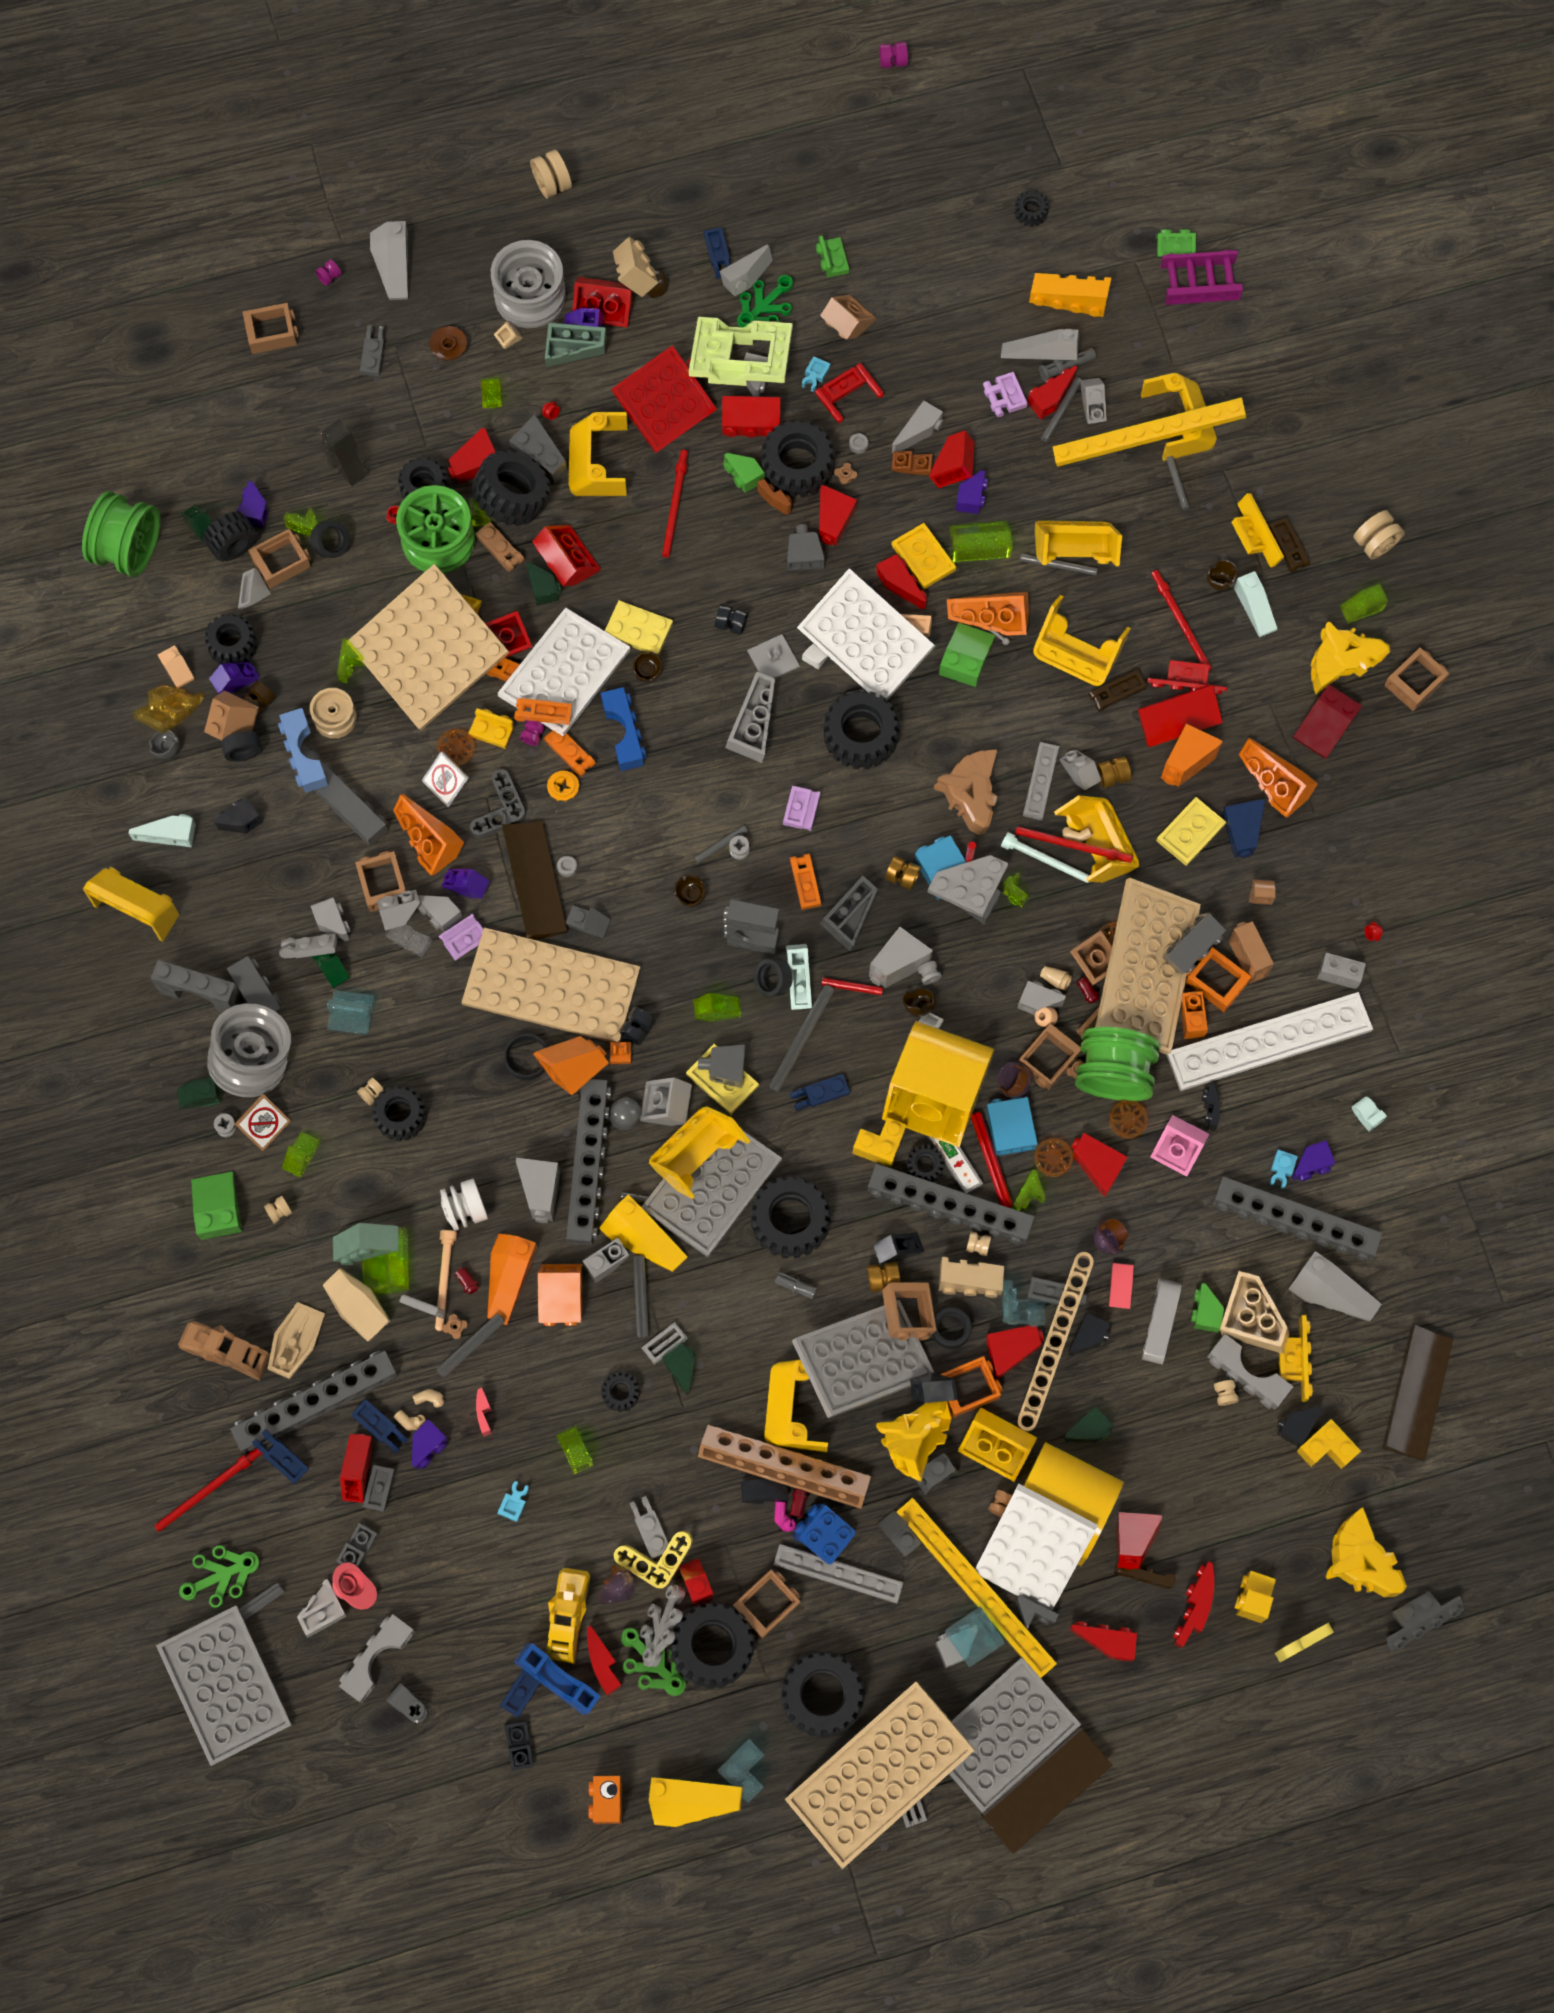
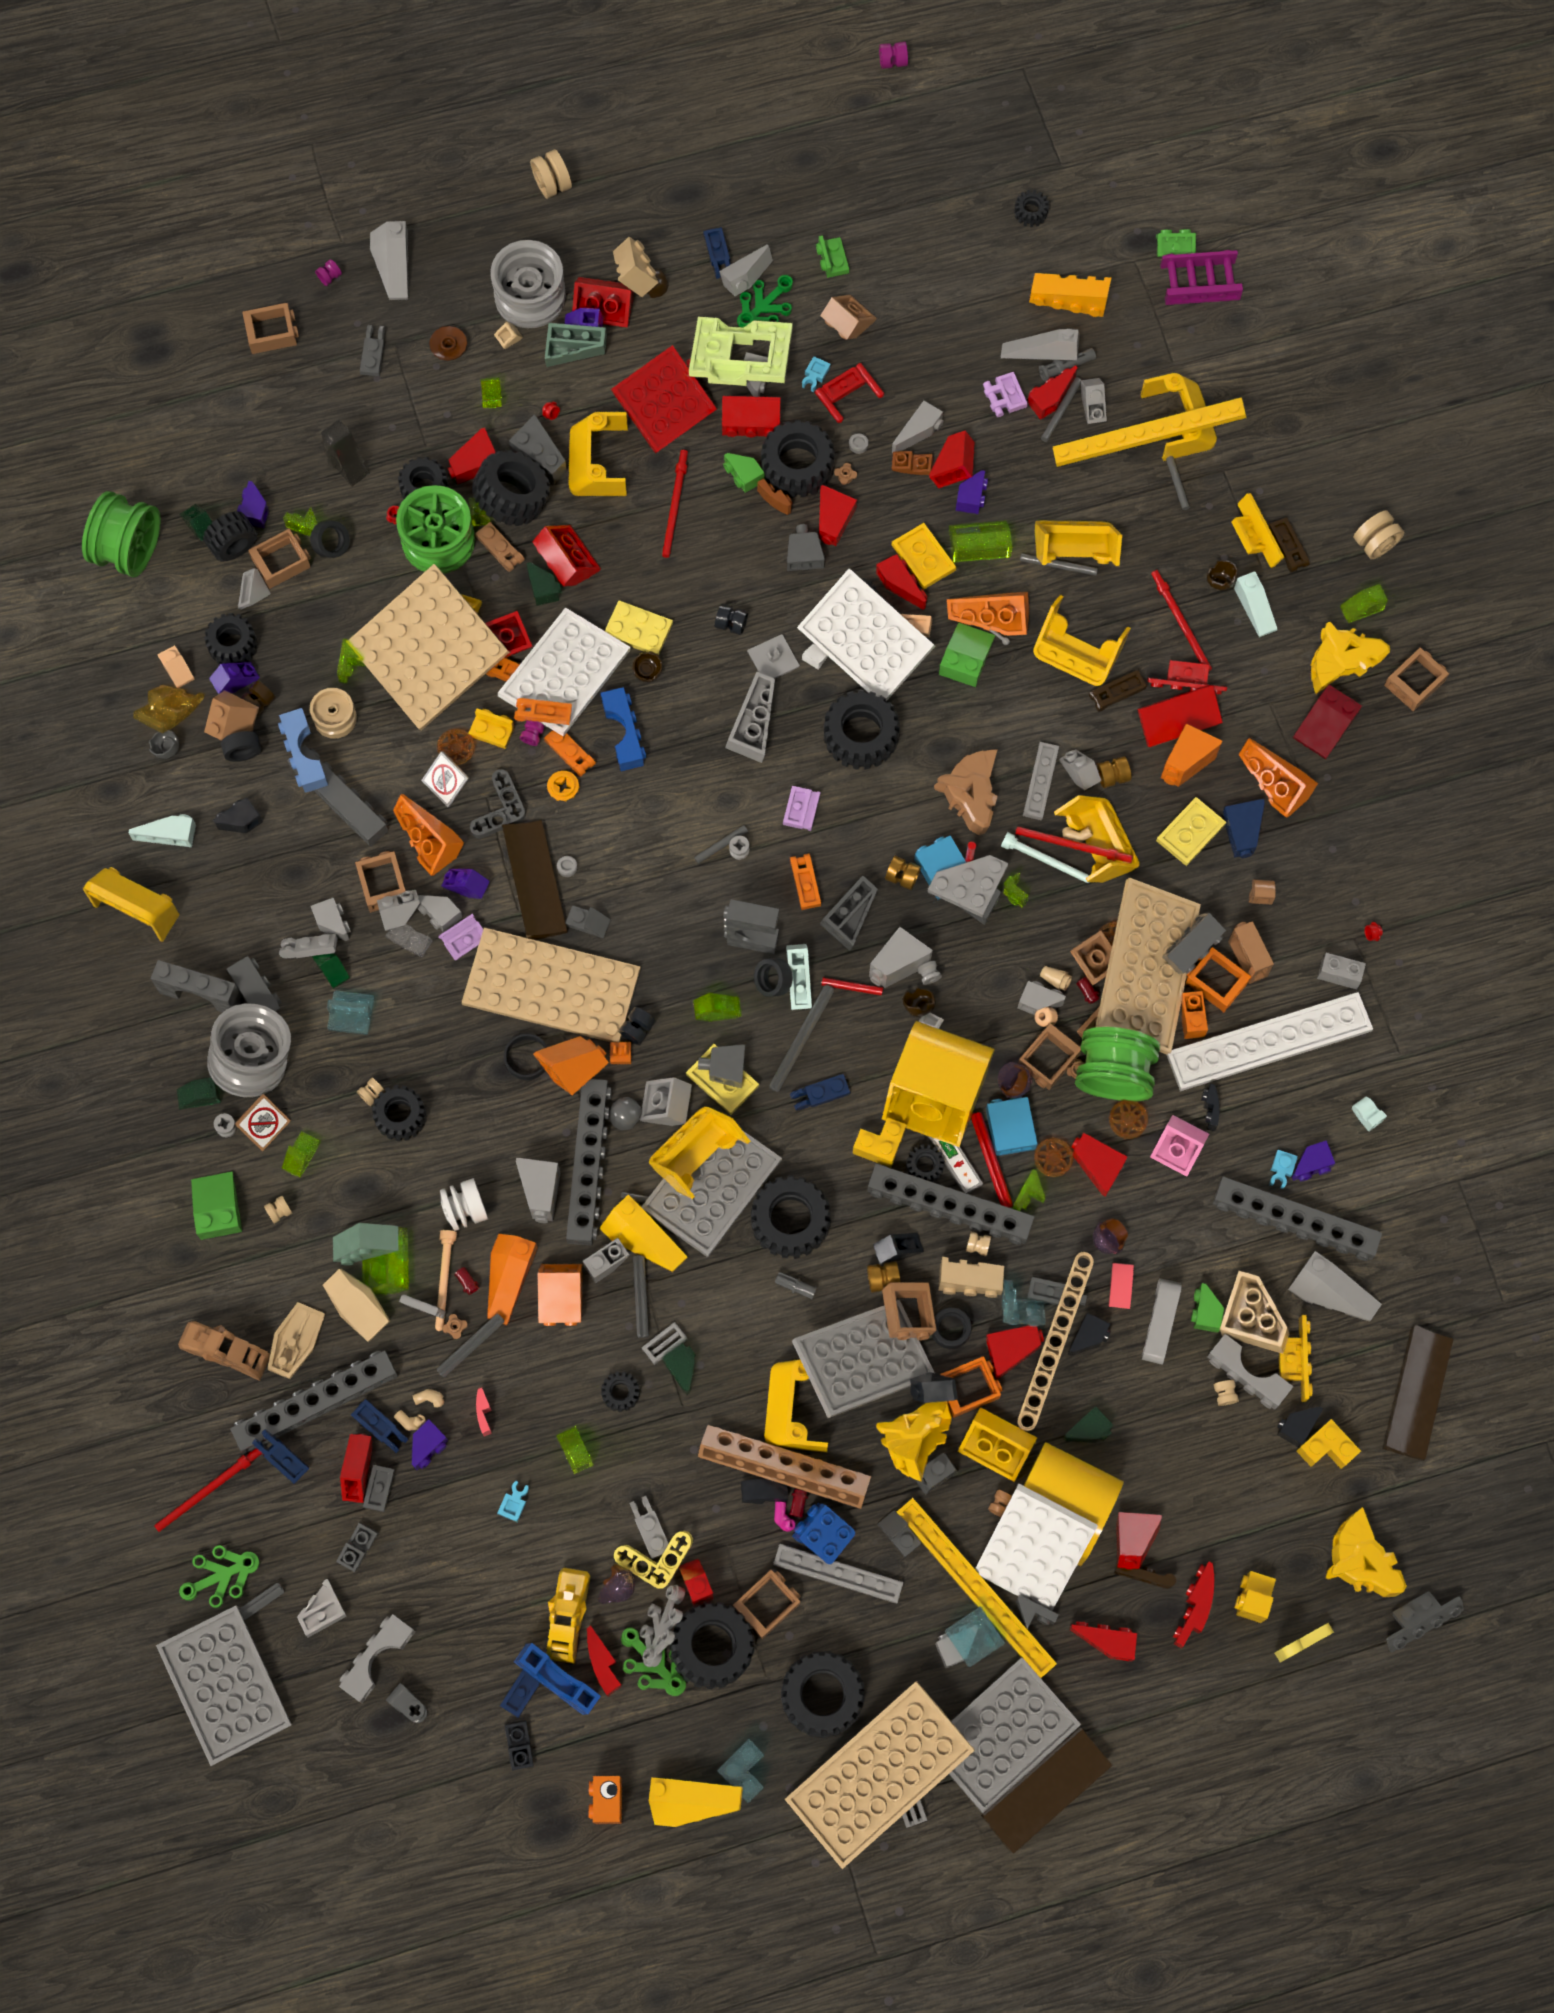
(354, 1586): coral piece -> none
(690, 890): dark brown hair -> none

